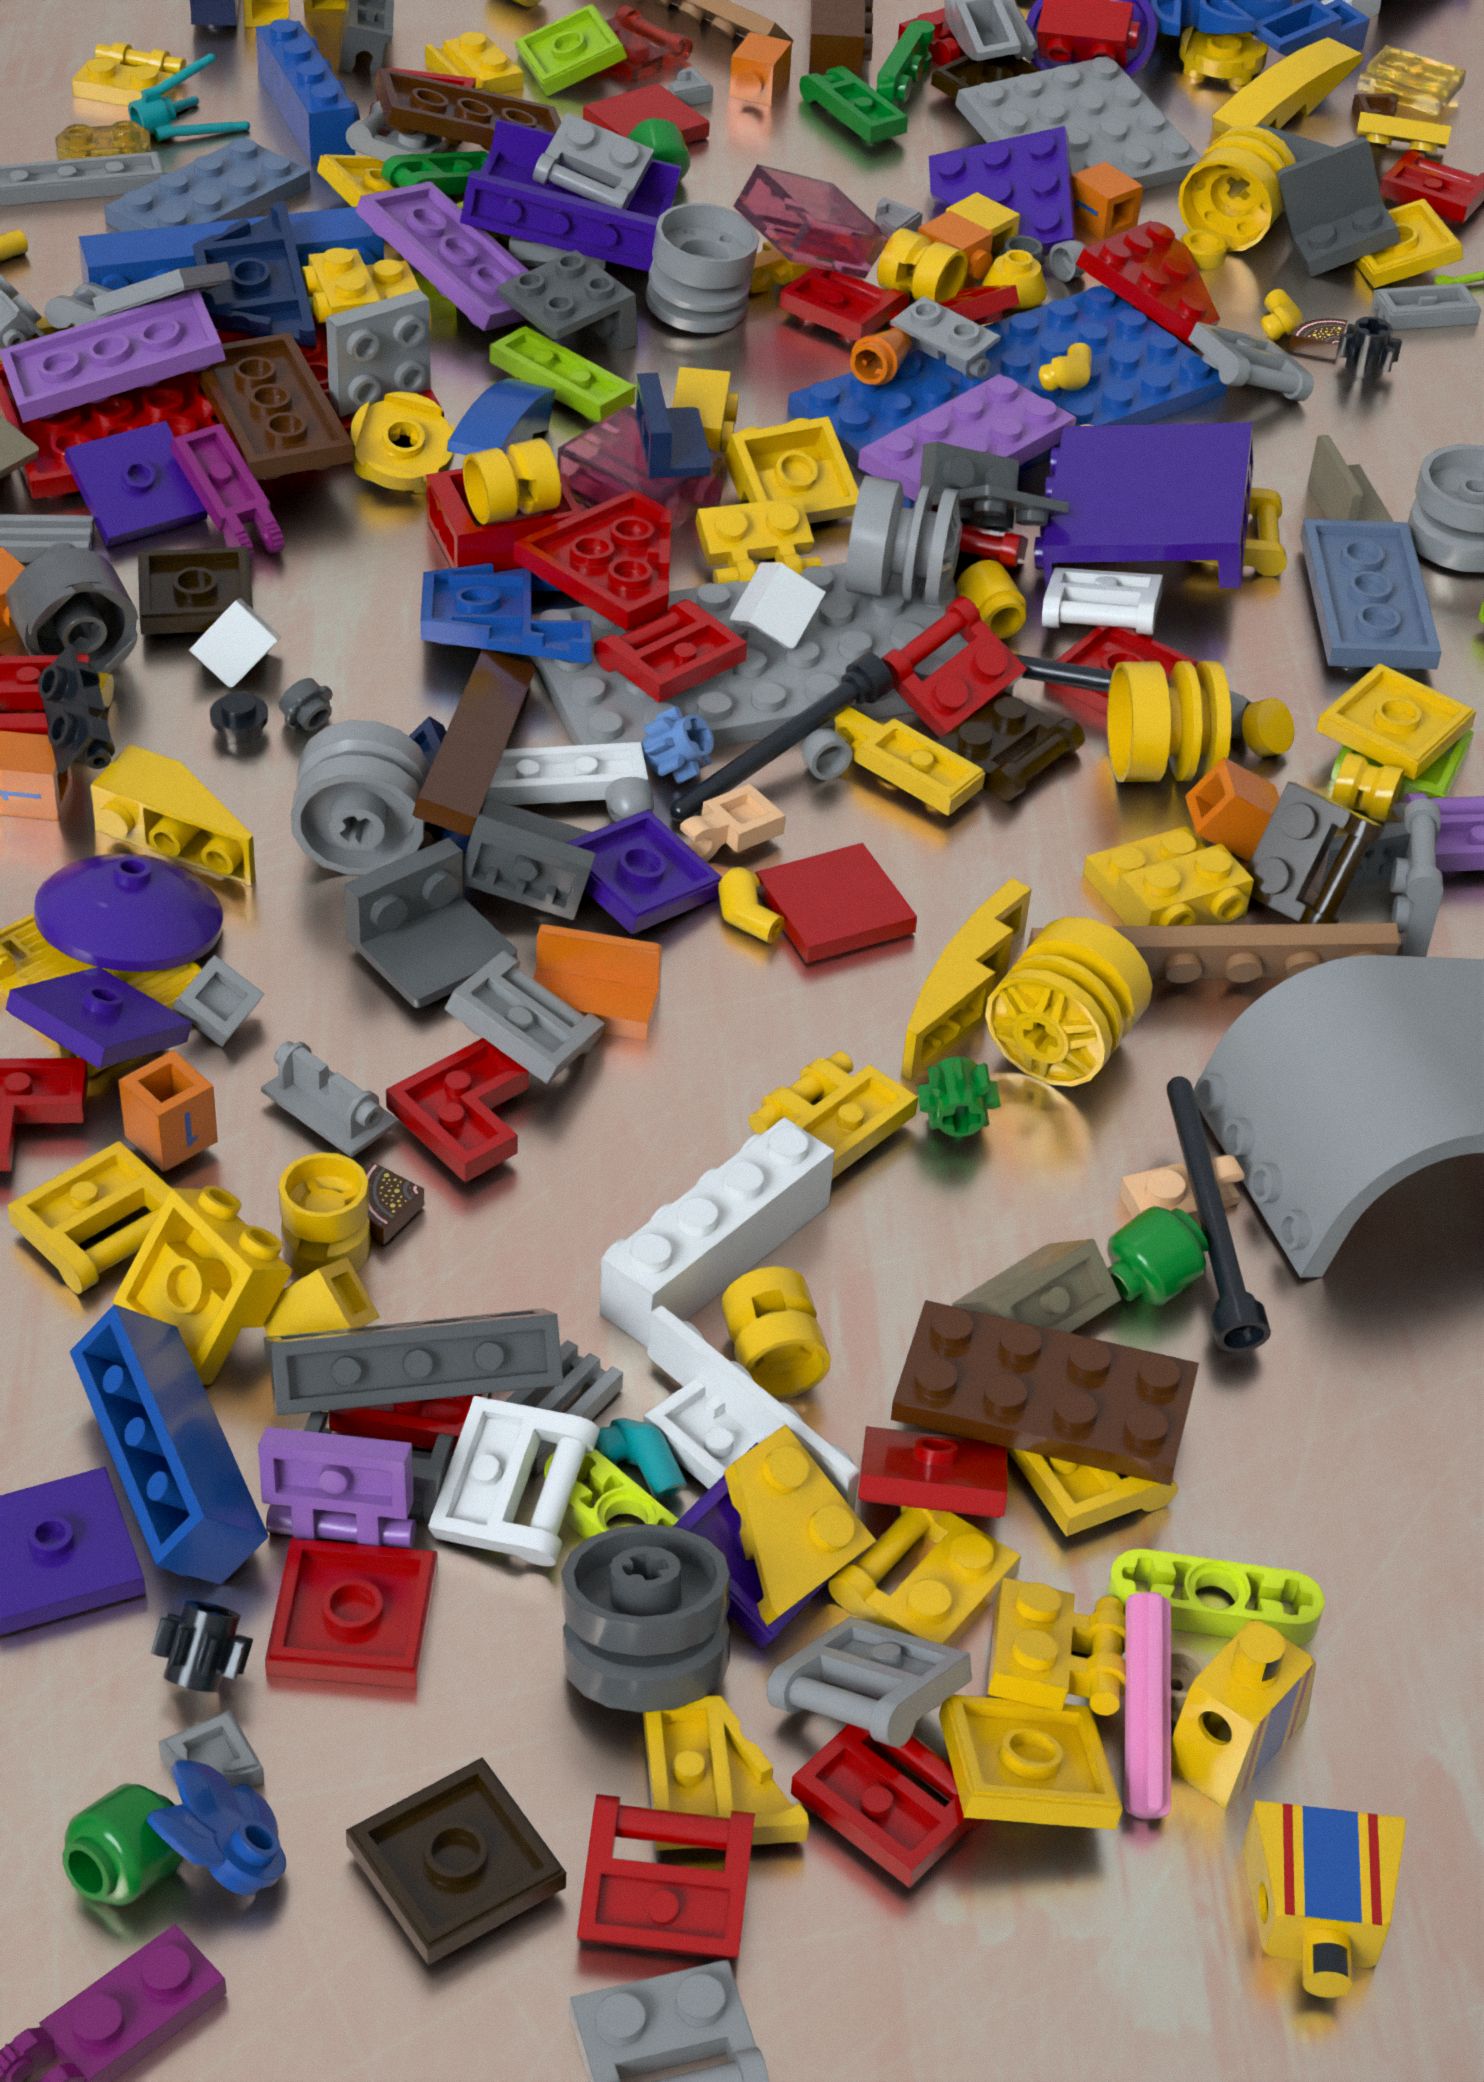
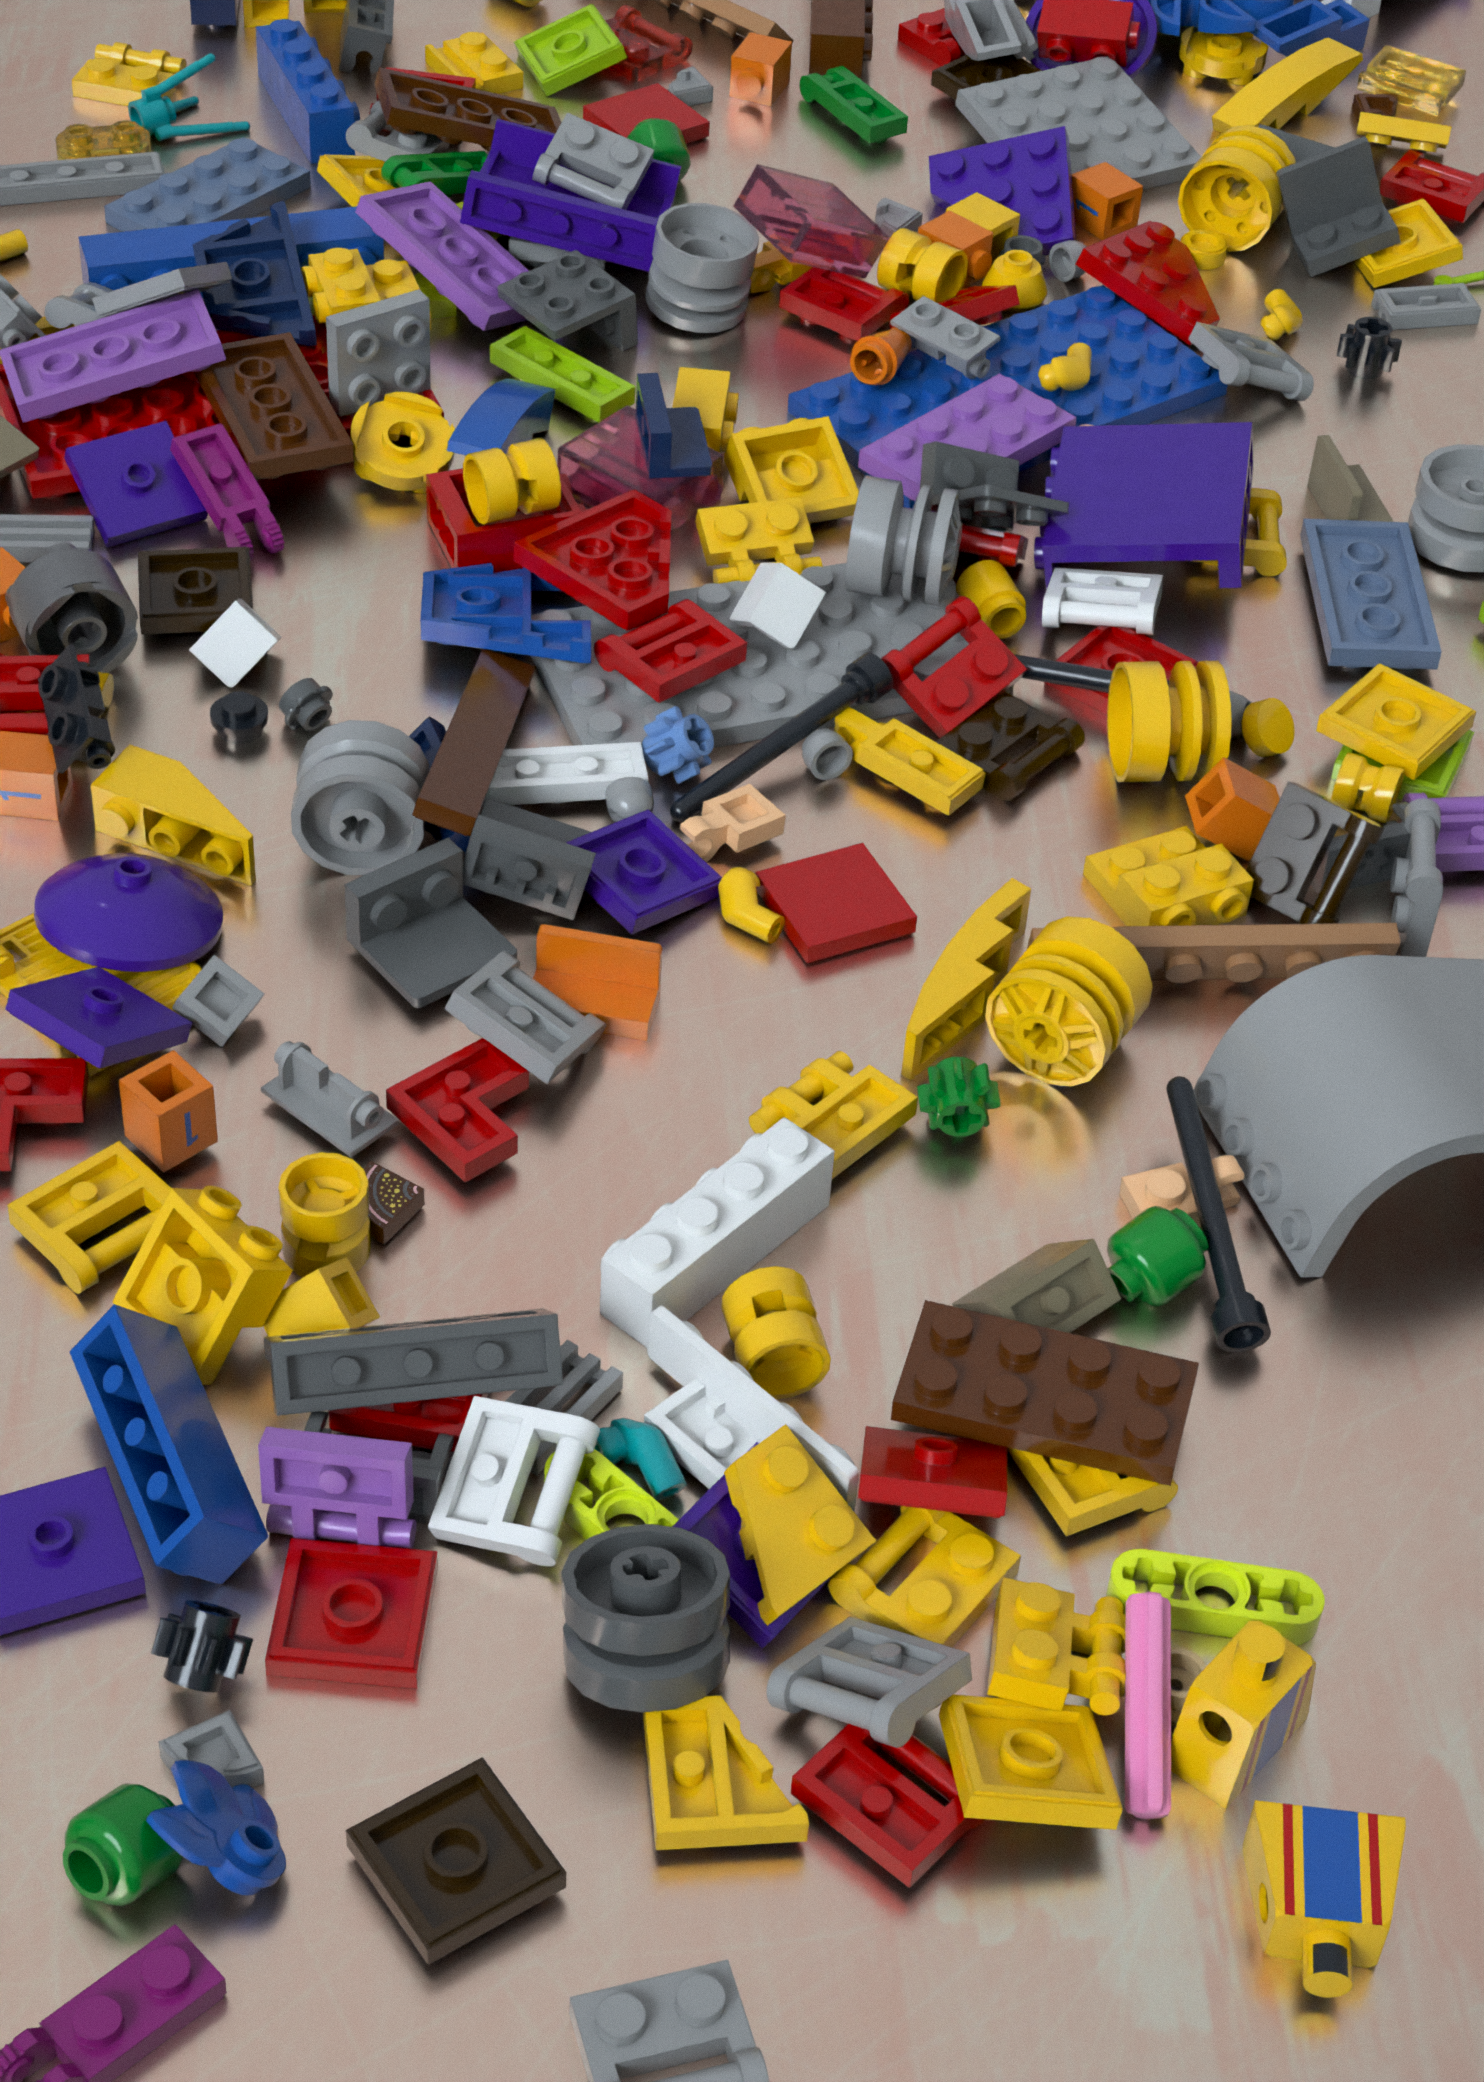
(662, 1903): red plate -> none
(906, 62): green plate -> none
(1318, 337): reddish brown tile -> none

